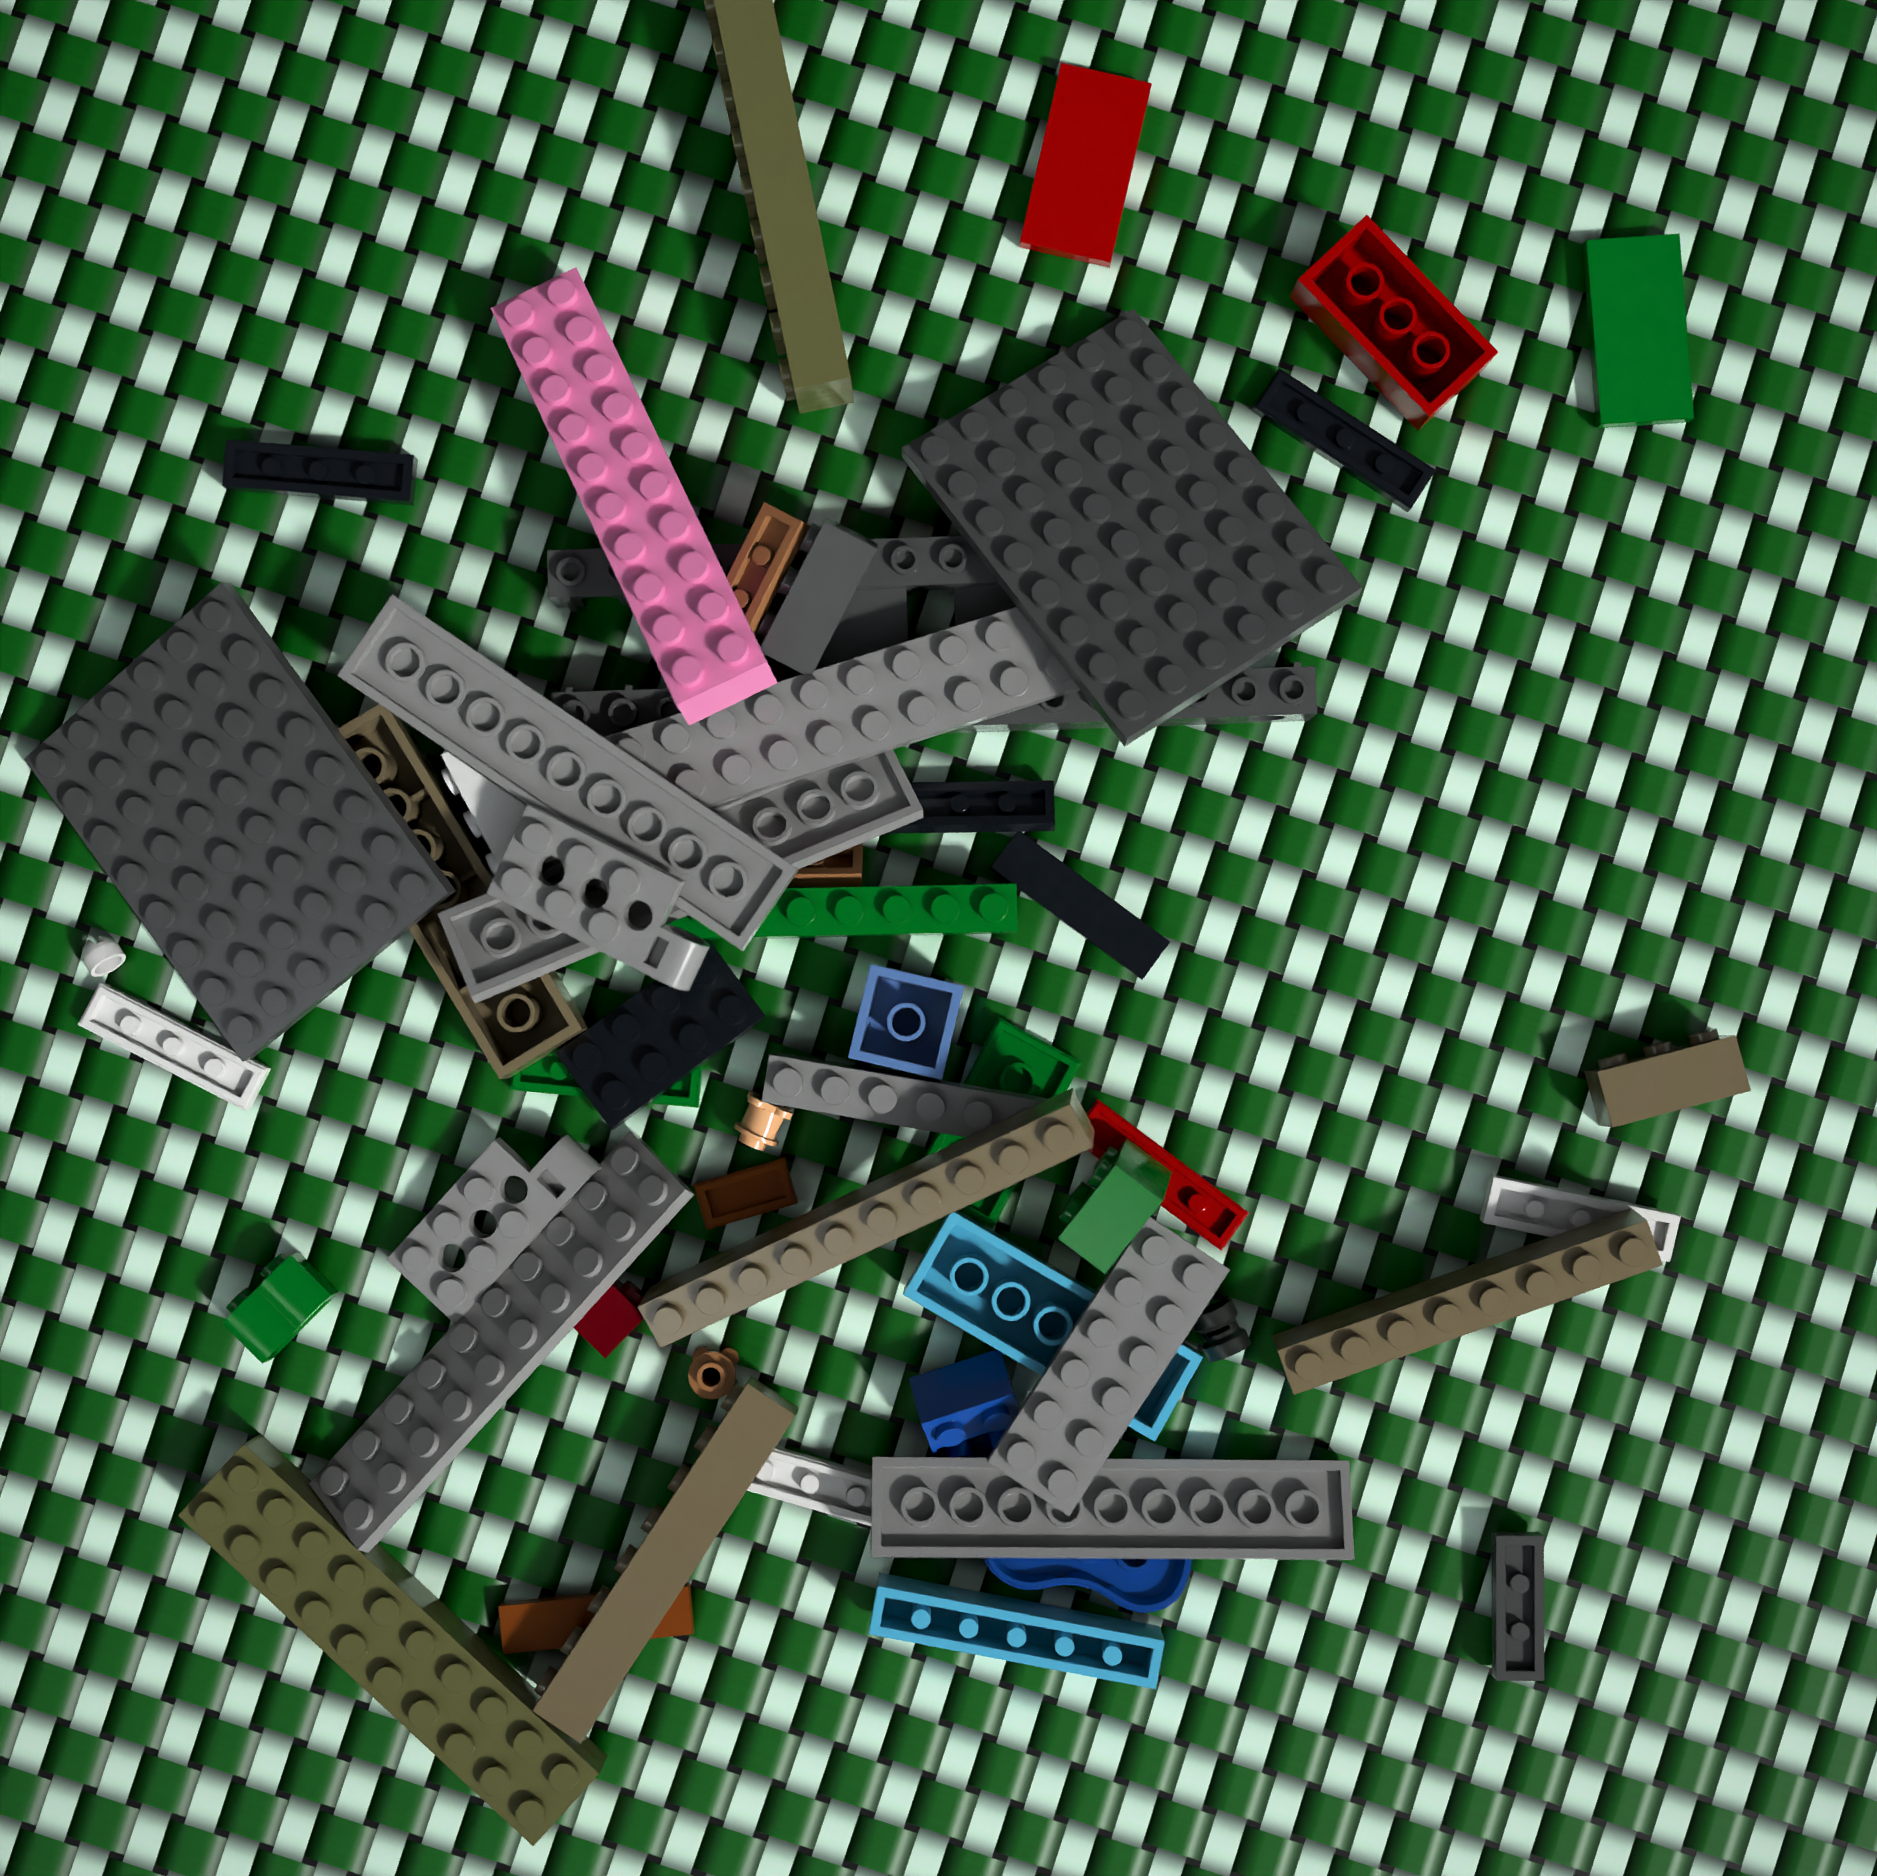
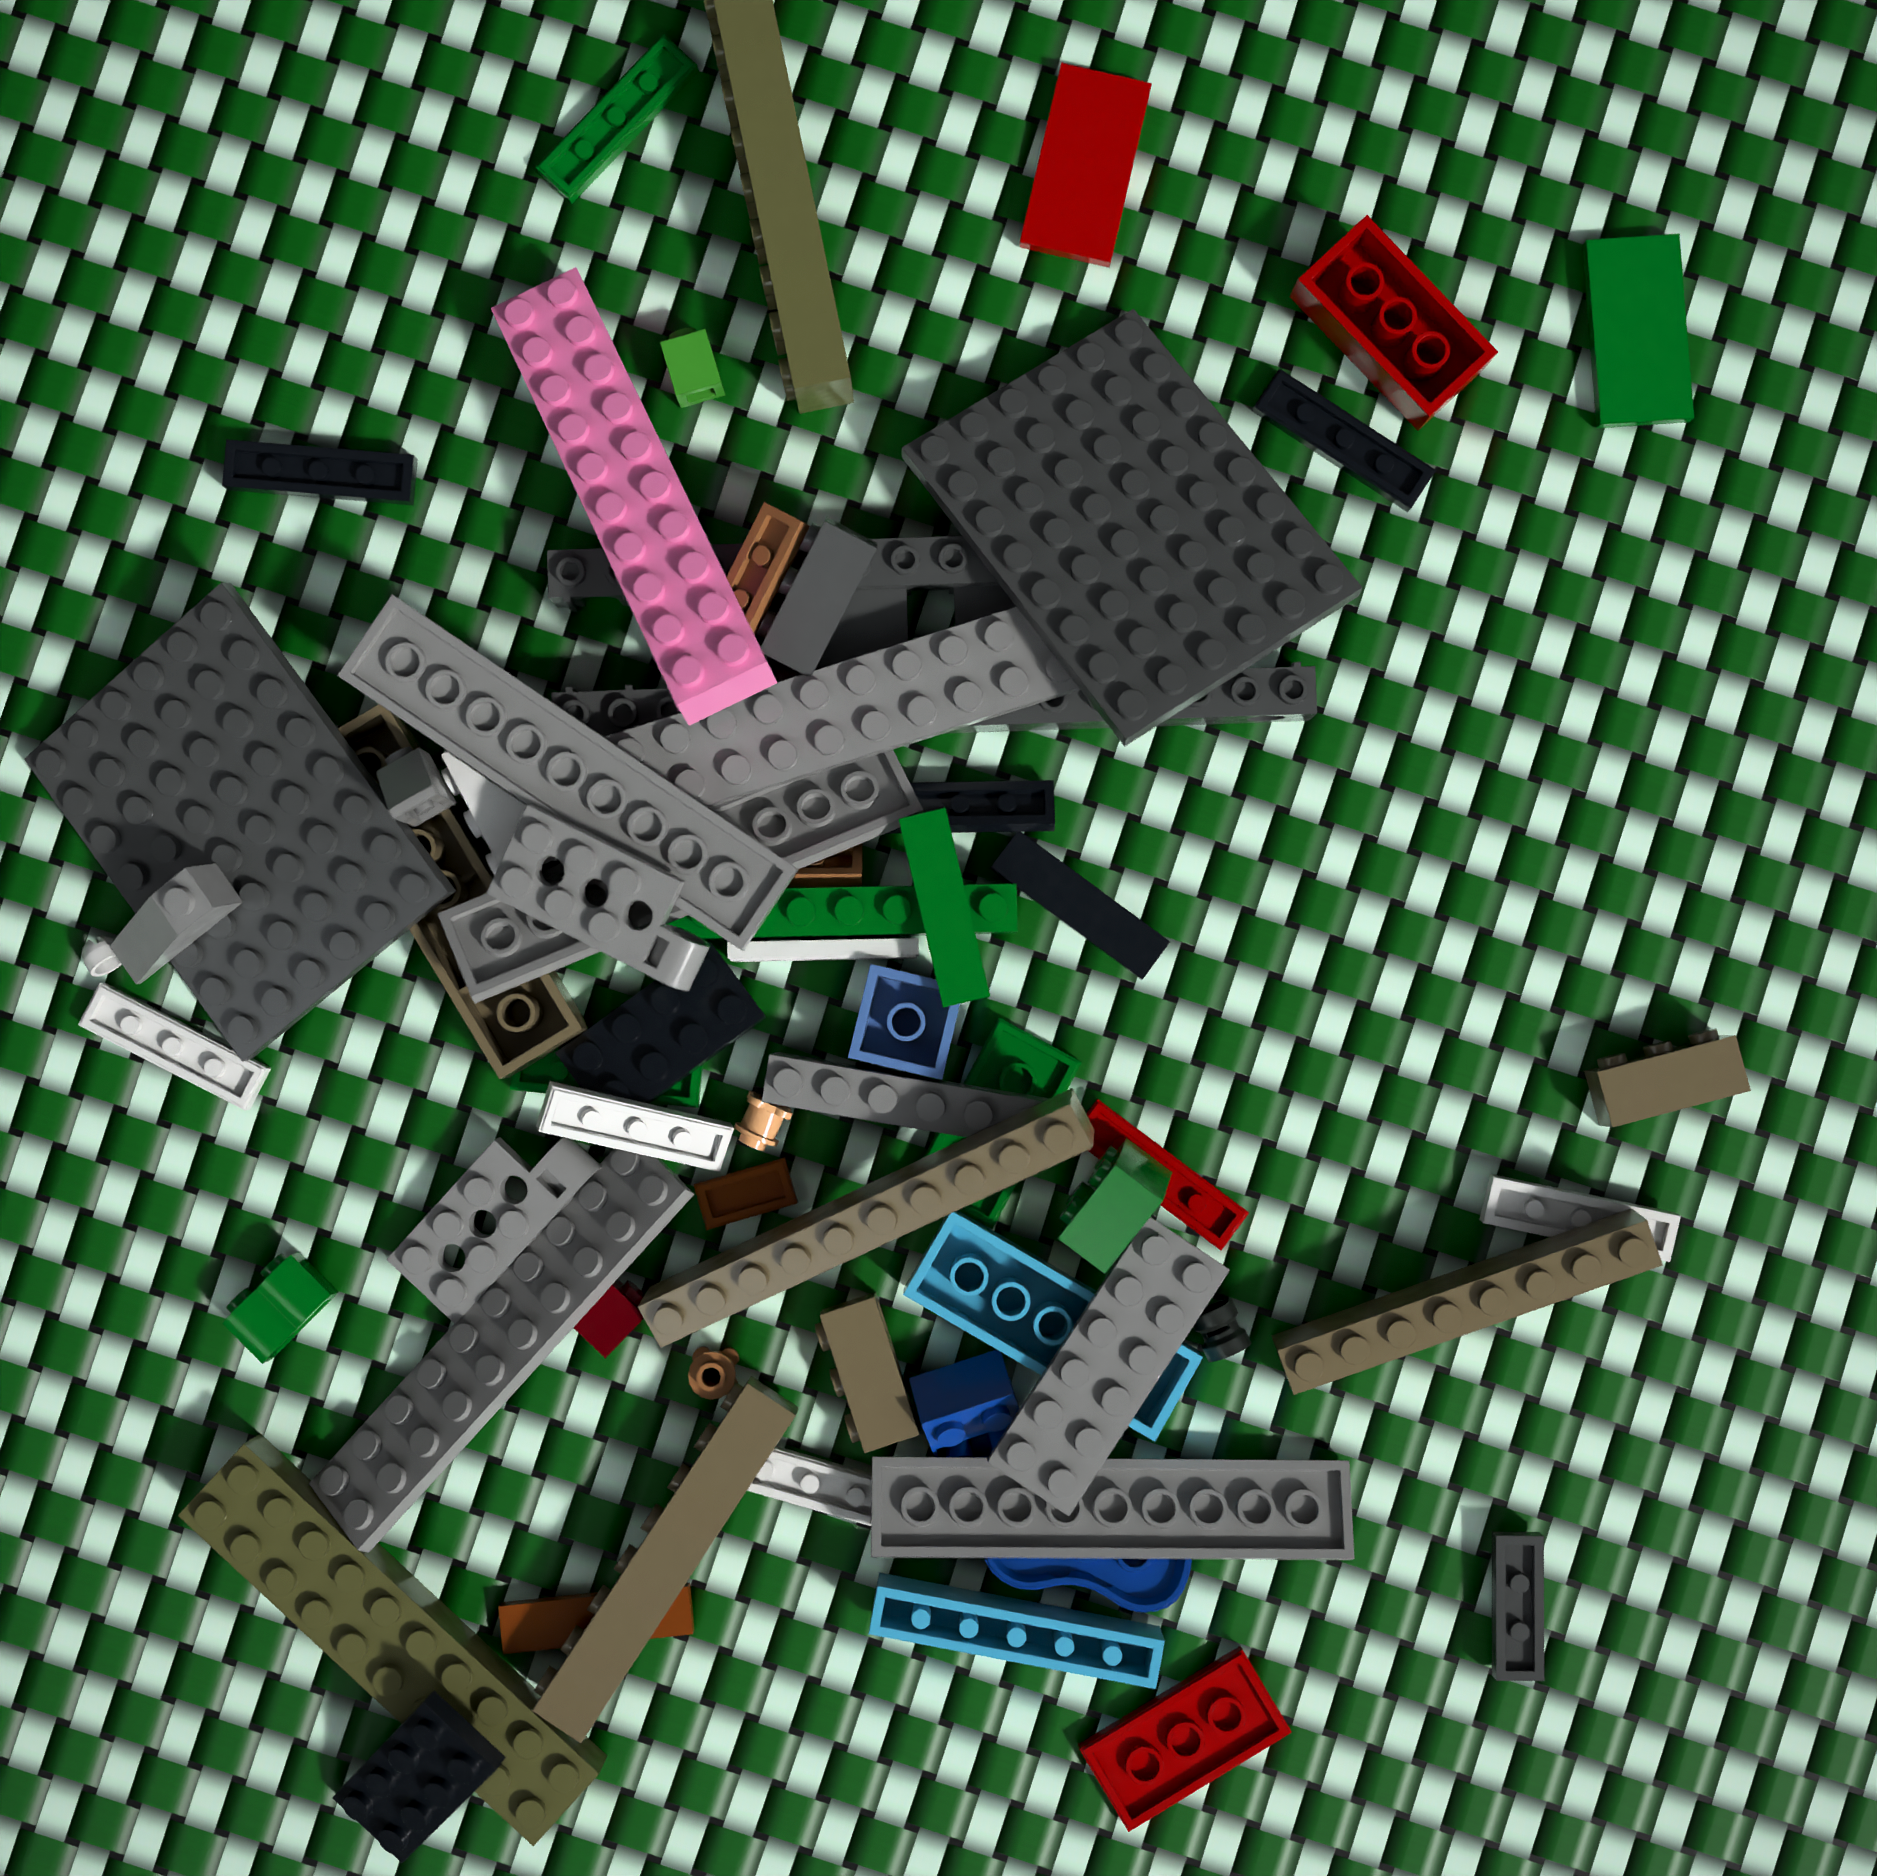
(174, 919): none -> light grey slope
(413, 786): none -> light grey slope
(418, 1777): none -> black plate
(617, 119): none -> green tile
(634, 1126): none -> white tile
(692, 367): none -> bright green brick
(825, 950): none -> white tile
(867, 1373): none -> dark tan brick
(944, 907): none -> green tile
(1184, 1738): none -> red tile

